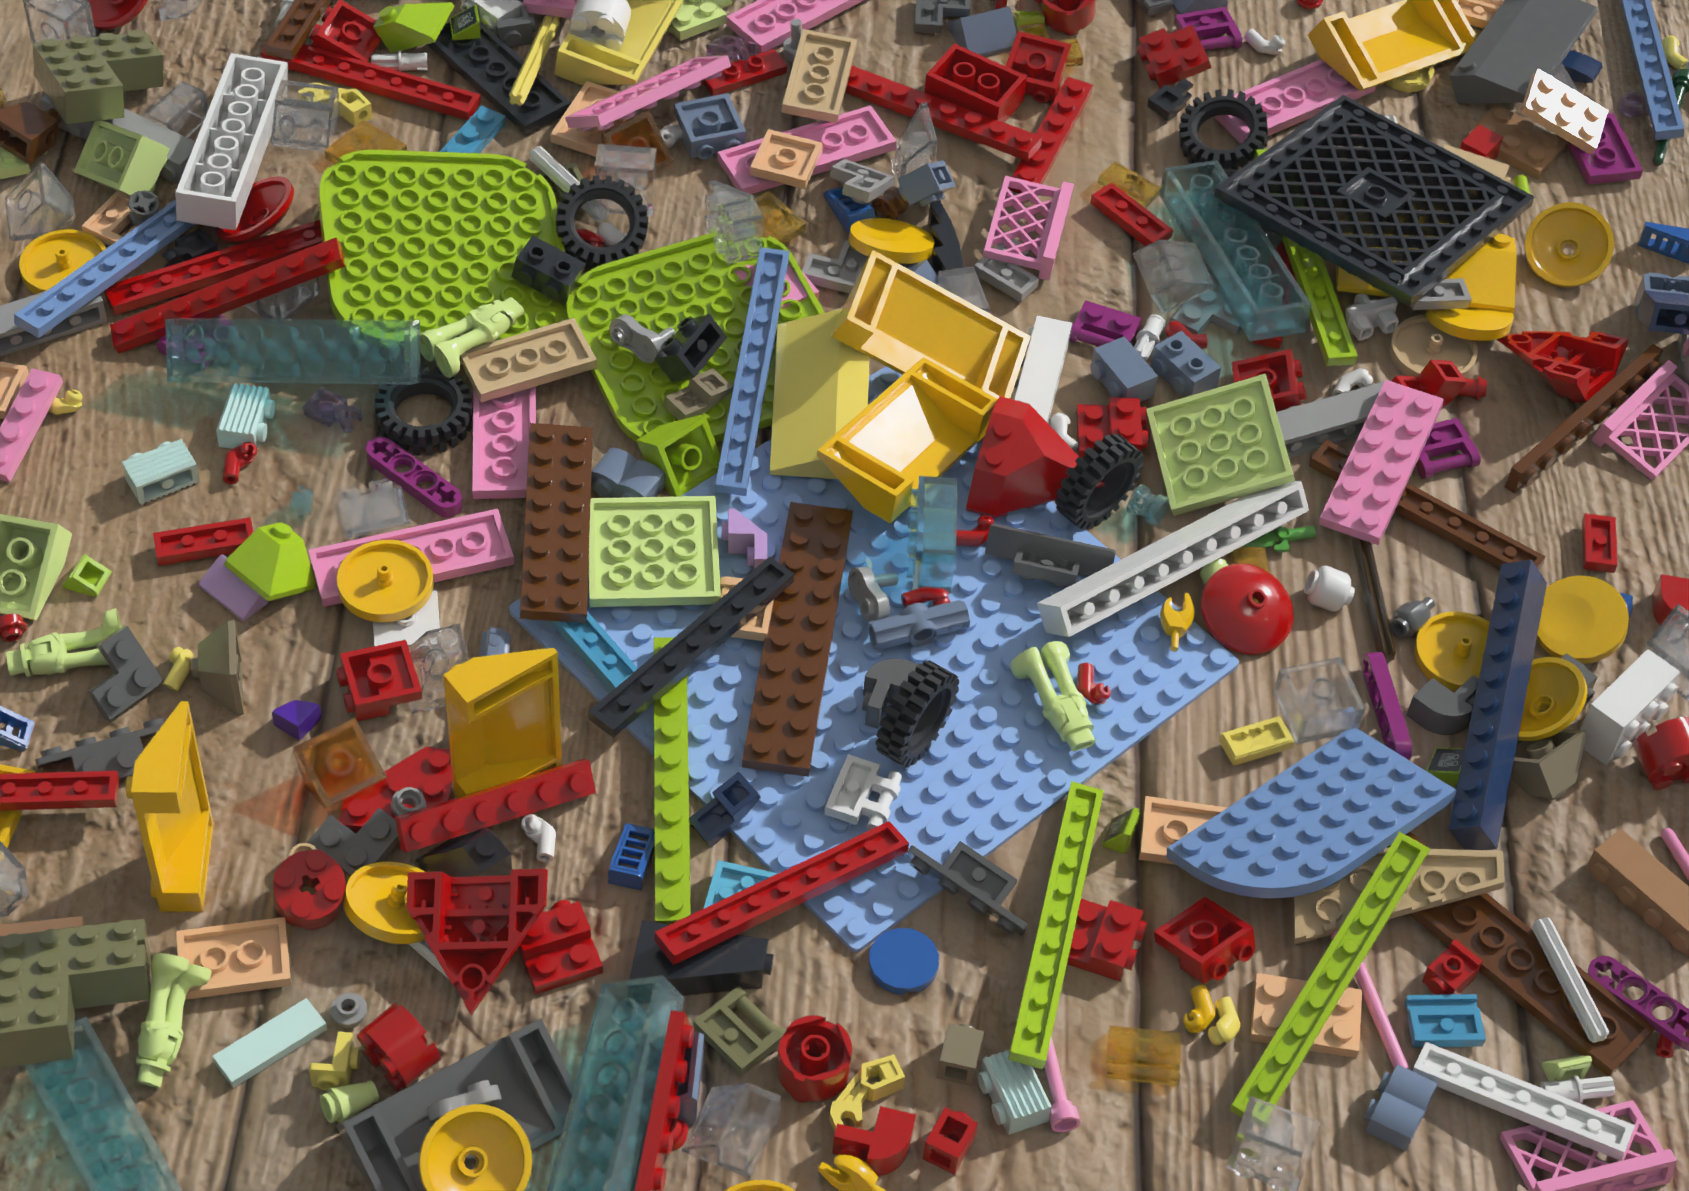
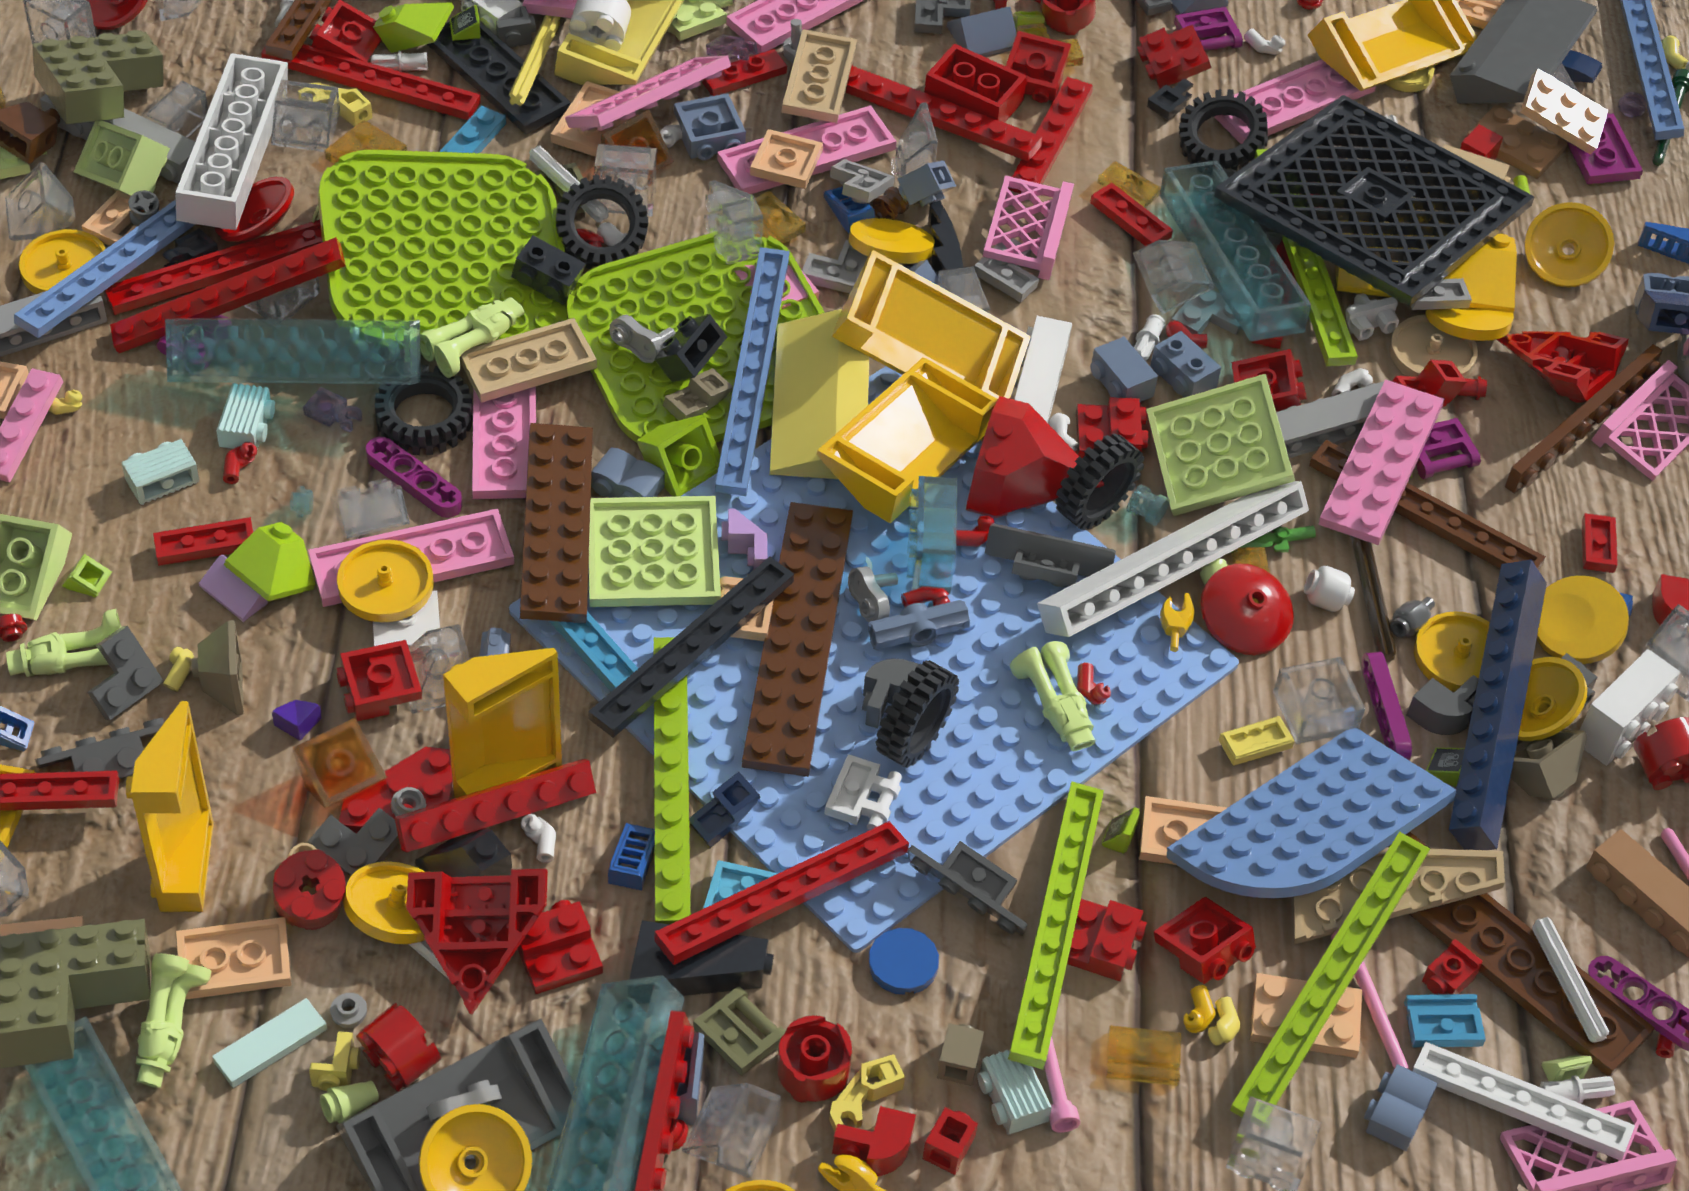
(1102, 325): magenta plate -> none

